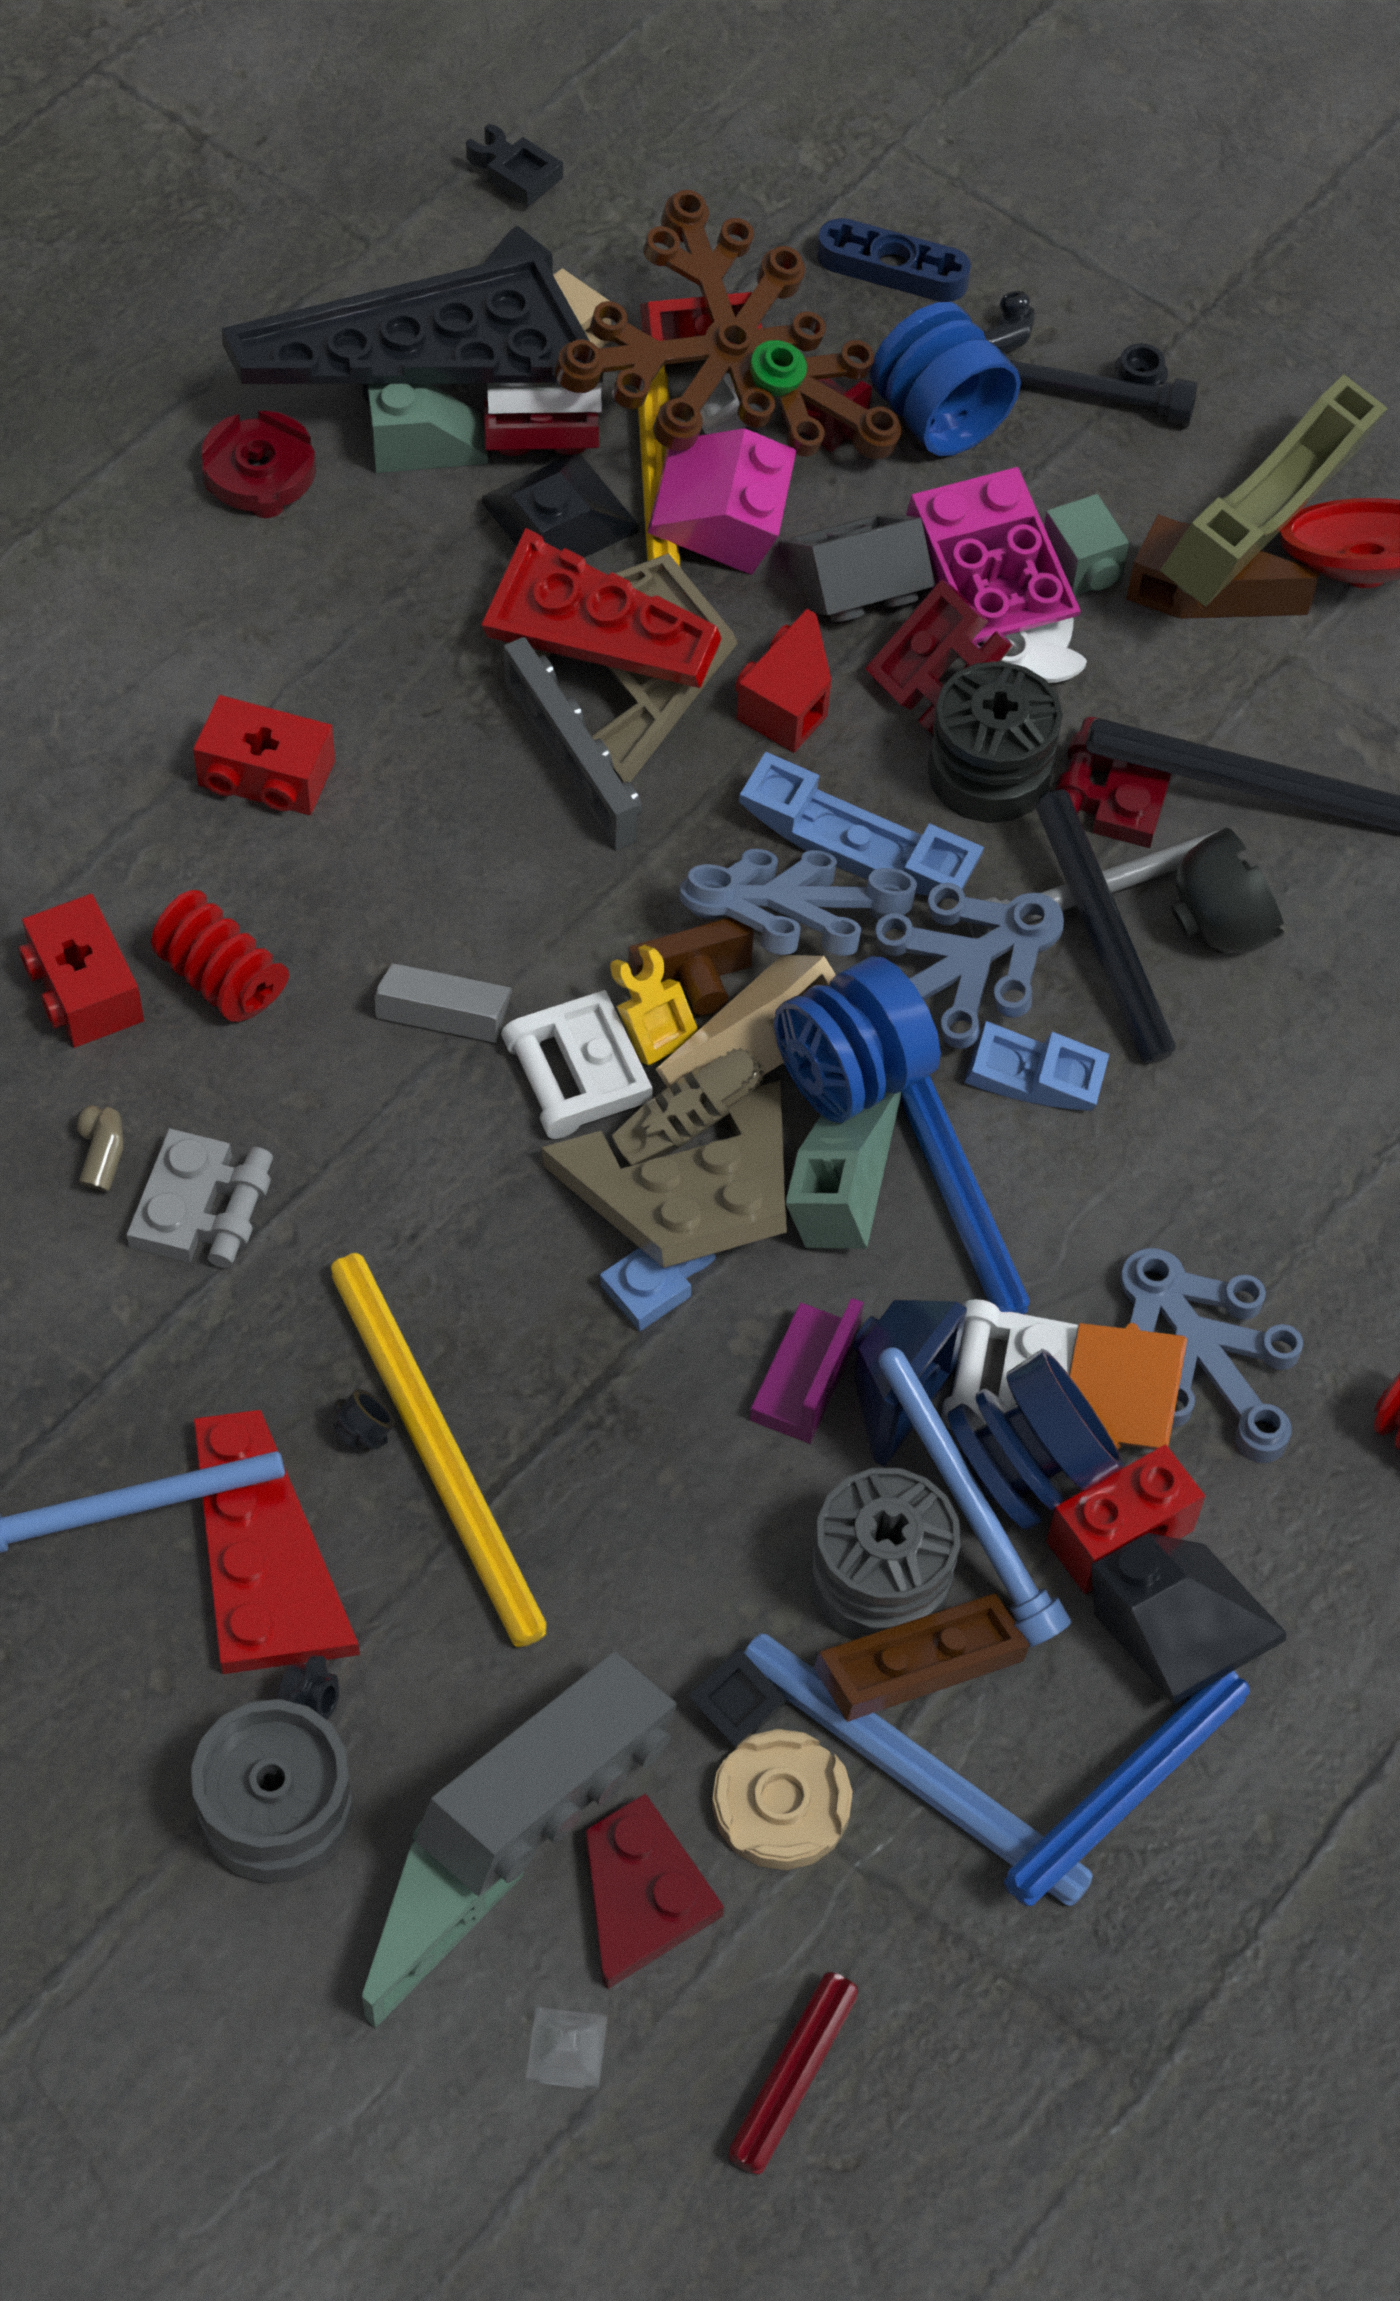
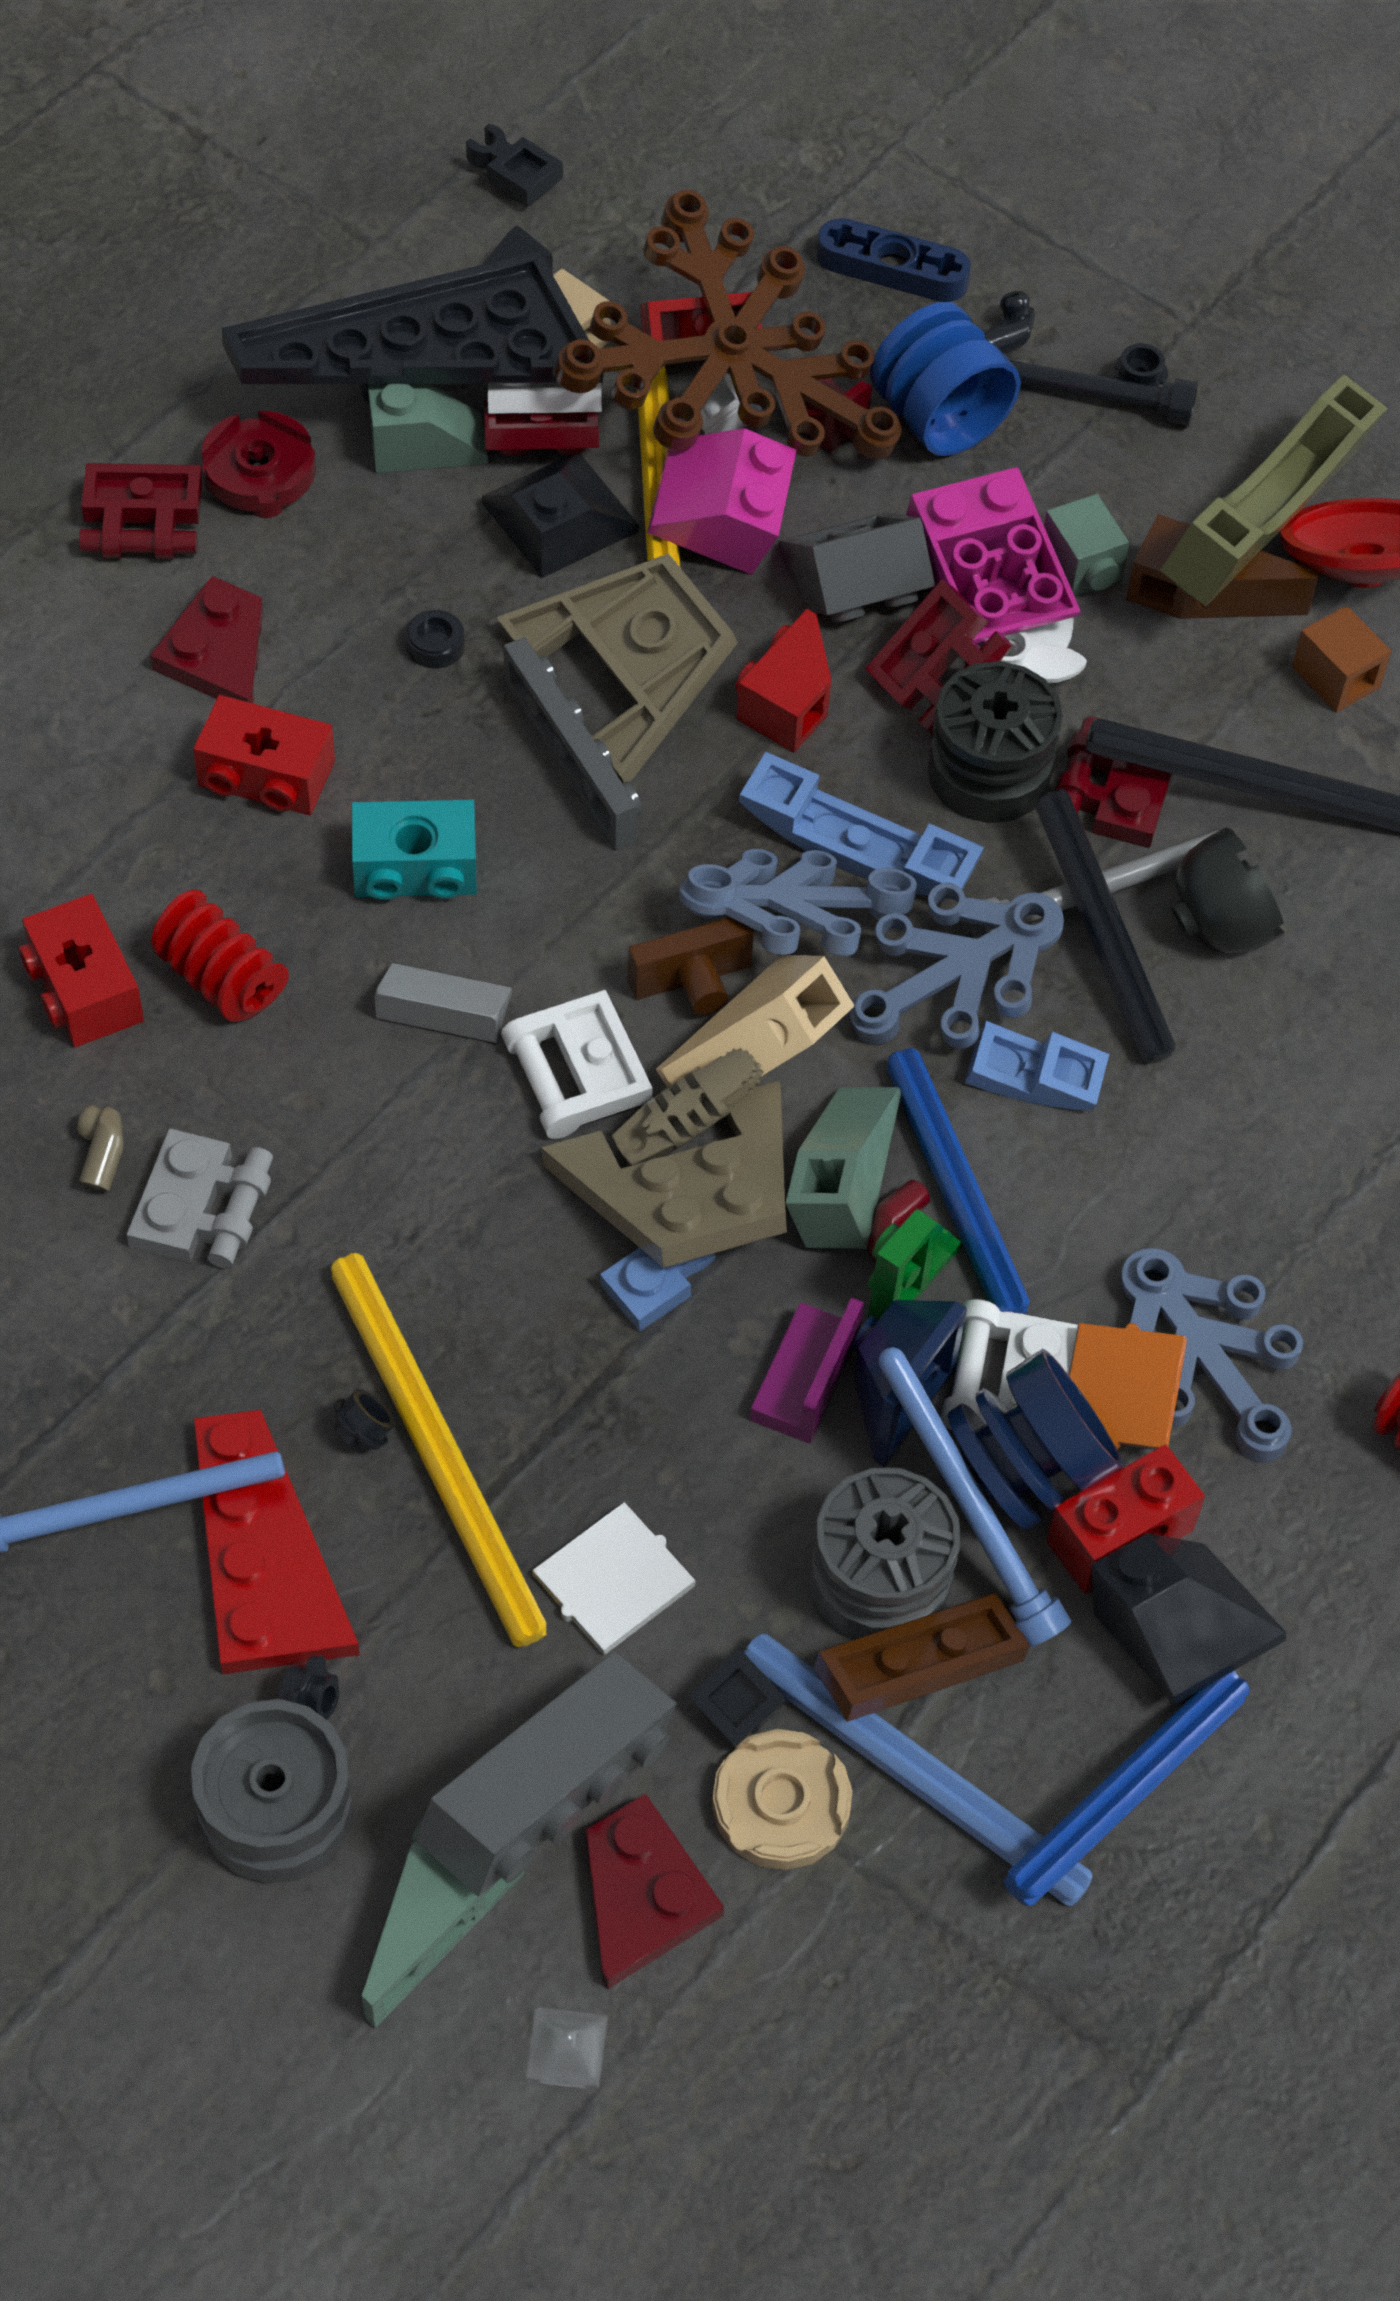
(141, 495): none -> dark red plate
(214, 642): none -> dark red wing
(392, 830): none -> teal brick
(435, 639): none -> black tile
(596, 617): red wing -> none
(613, 1578): none -> white piece
(657, 1013): yellow plate -> none
(775, 378): green plate -> none
(793, 2073): dark red axle -> none
(857, 1039): blue wheel -> none
(897, 1209): none -> dark red arm
(909, 1260): none -> green wing
(1341, 658): none -> dark orange panel

